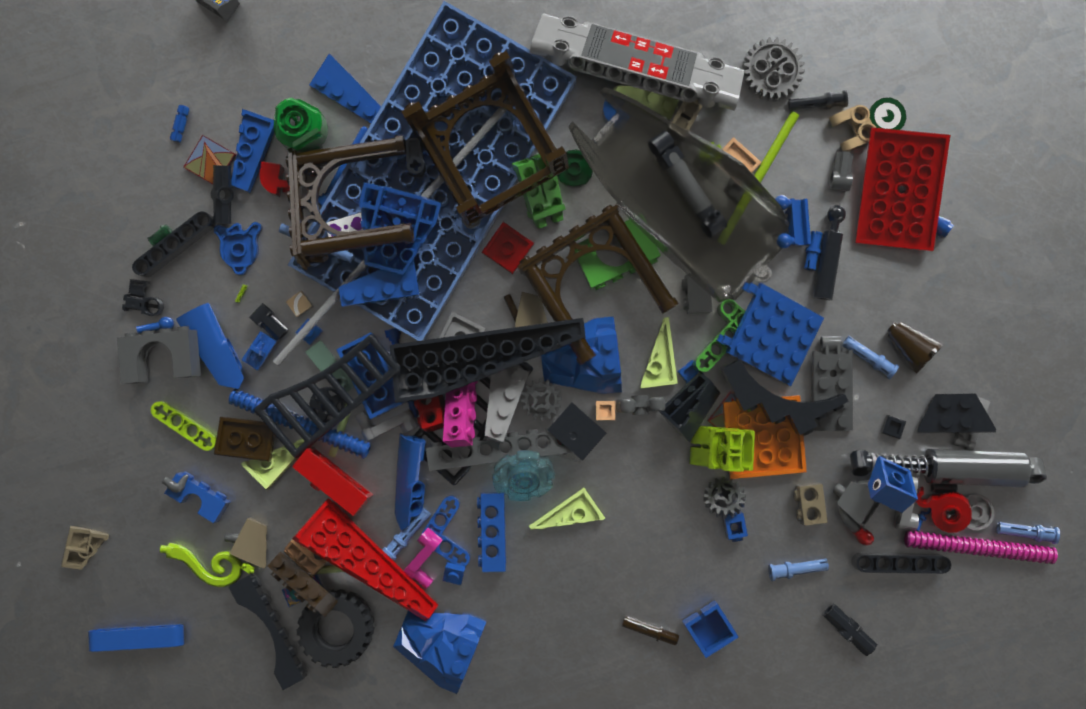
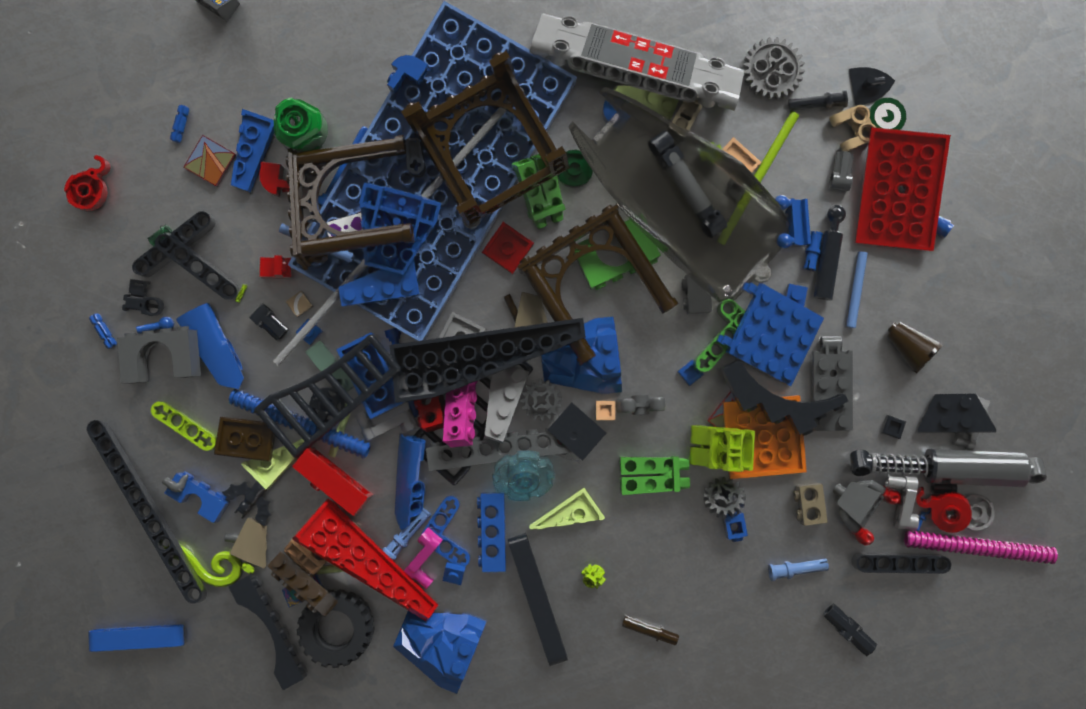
(81, 546): dark tan slope -> none
(89, 180): none -> red piece
(102, 331): none -> blue axle
(138, 506): none -> black beam
(191, 257): none -> black beam
(222, 207): black piece -> none
(237, 246): blue tile -> none
(252, 497): none -> black animal
(259, 350): blue hips -> none
(275, 267): none -> red brick
(343, 89): blue wing -> none
(407, 67): none -> blue brick
(537, 599): none -> black beam
(593, 576): none -> lime gear
(661, 365): yellowish green wing -> none
(666, 480): none -> bright green hips
(691, 405): black wedge -> none
(710, 629): blue piece -> none
(797, 293): none -> blue plate
(856, 289): none -> medium blue piece
(869, 84): none -> black shield
(877, 361): medium blue pin -> none
(892, 485): blue slope -> none
(1038, 532): medium blue pin -> none

